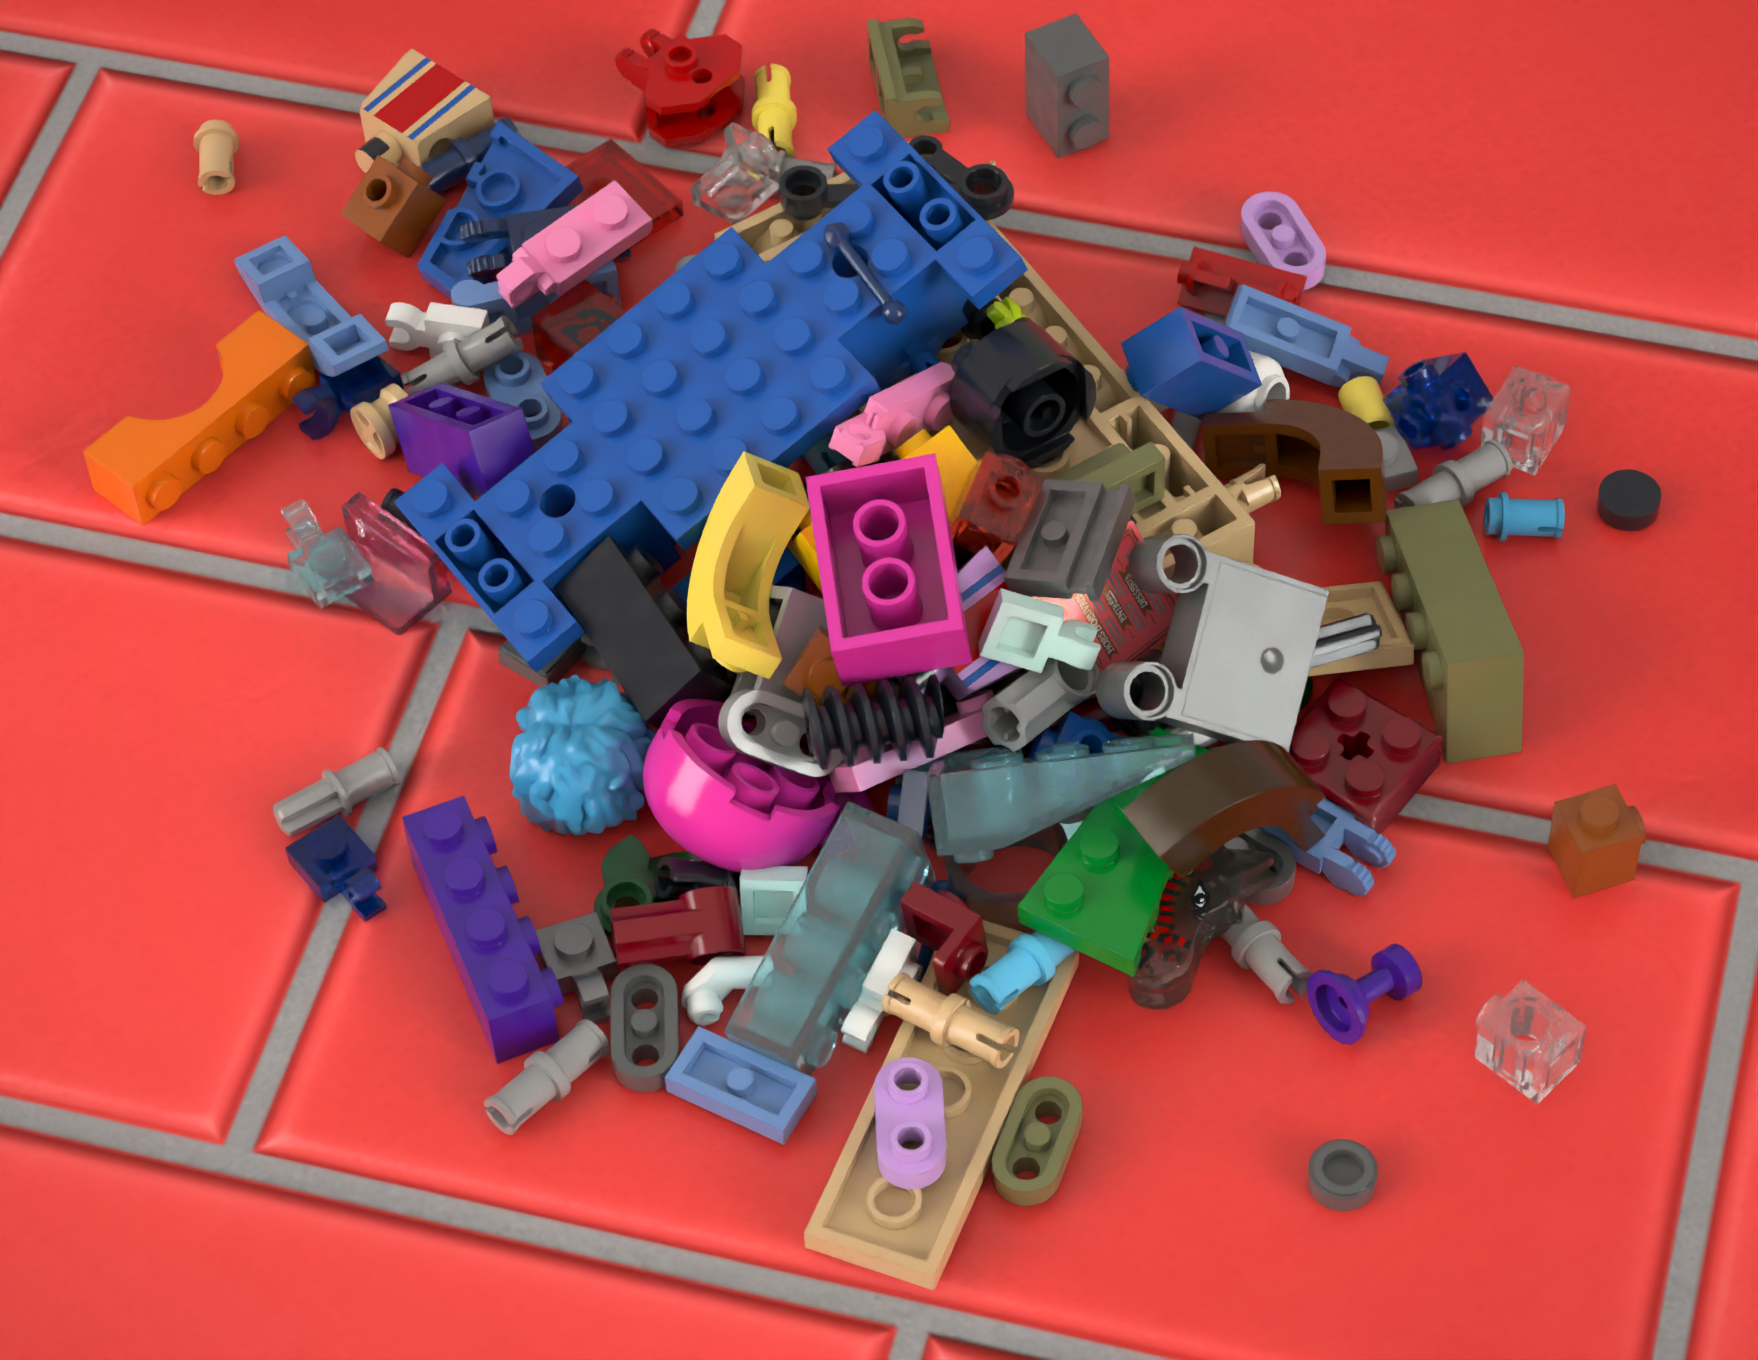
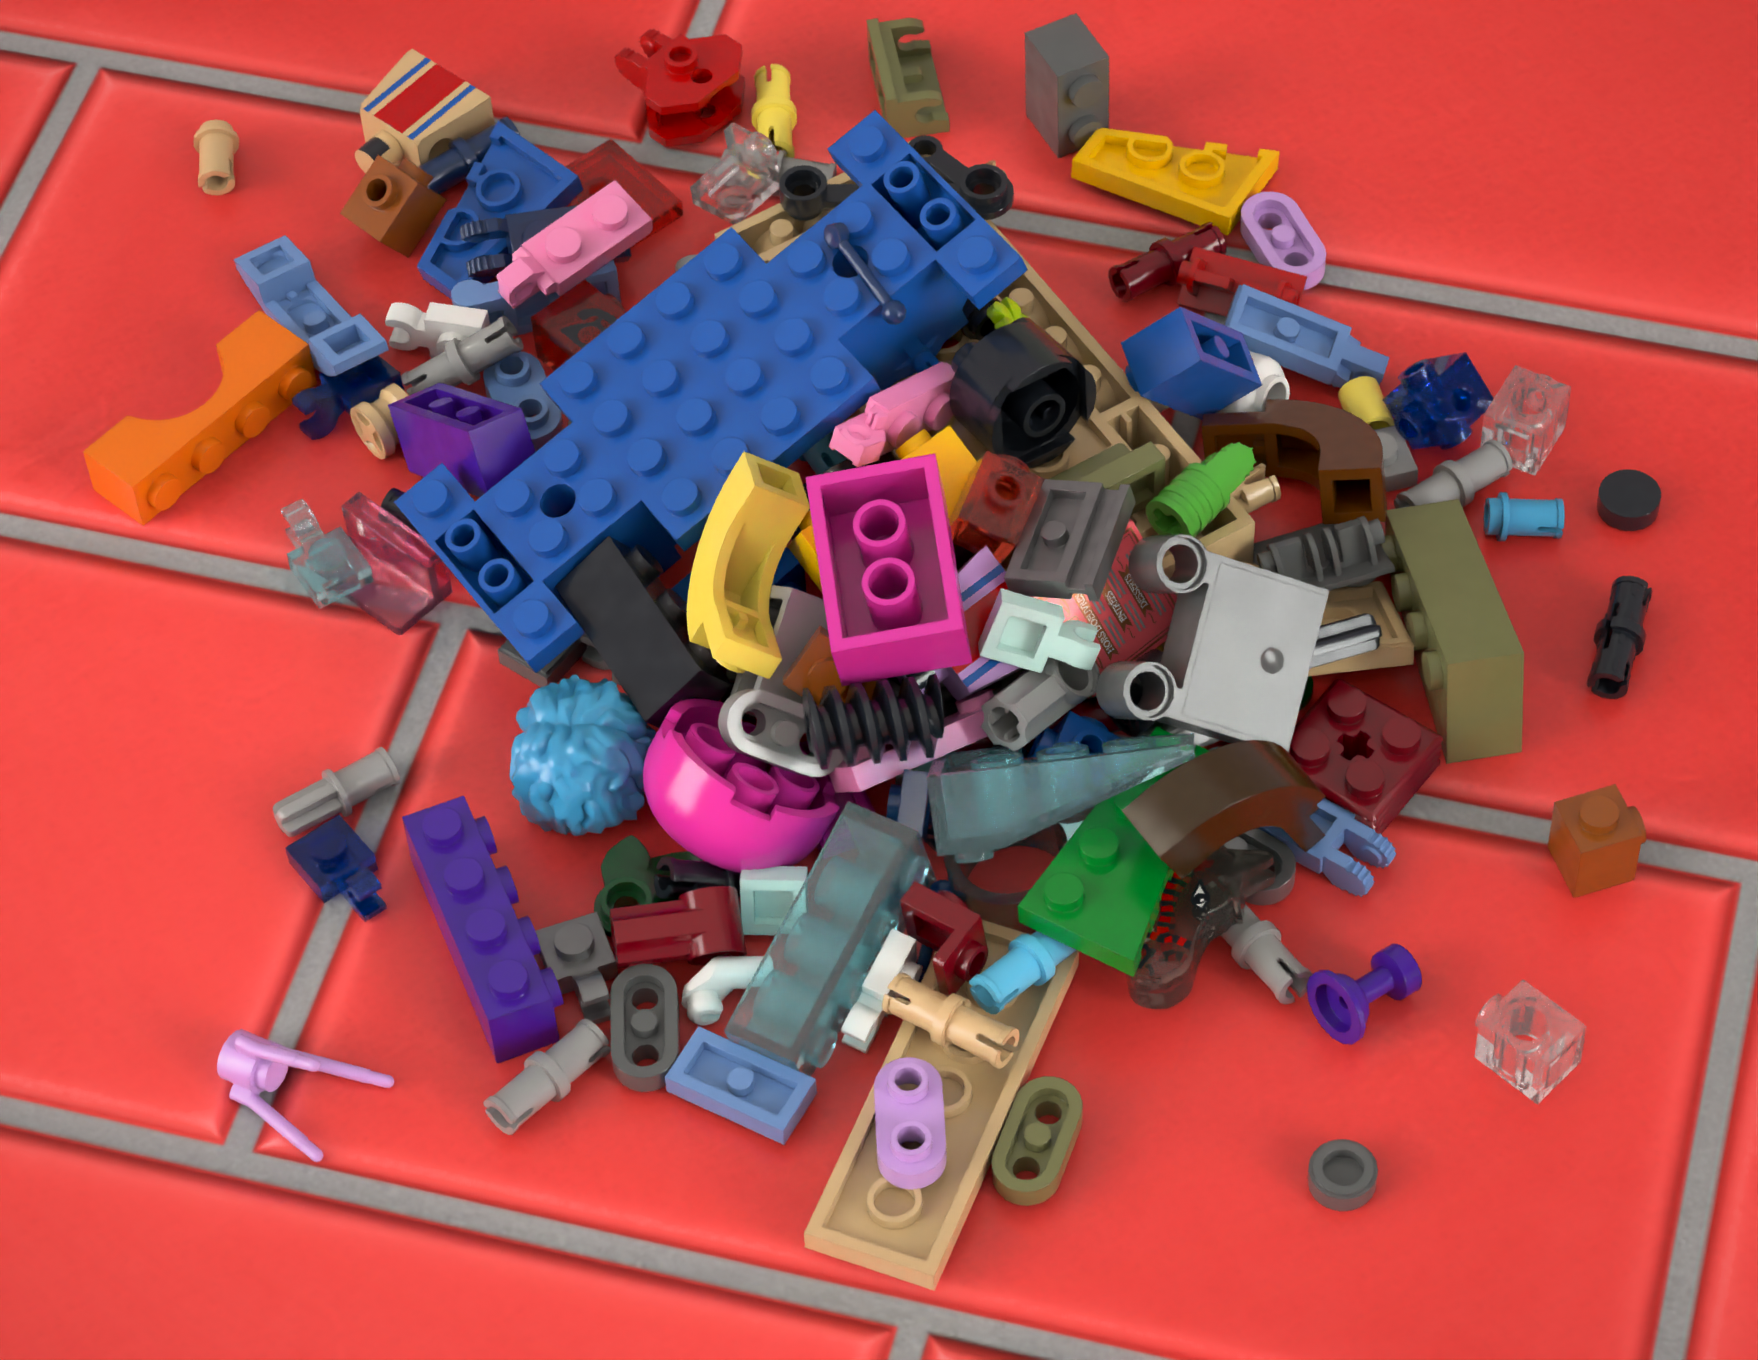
(262, 1065): none -> lavender plant
(1162, 262): none -> dark red pin
(1174, 179): none -> yellow wing
(1200, 491): none -> bright green hinge
(1328, 554): none -> dark grey hinge
(1619, 637): none -> black pin

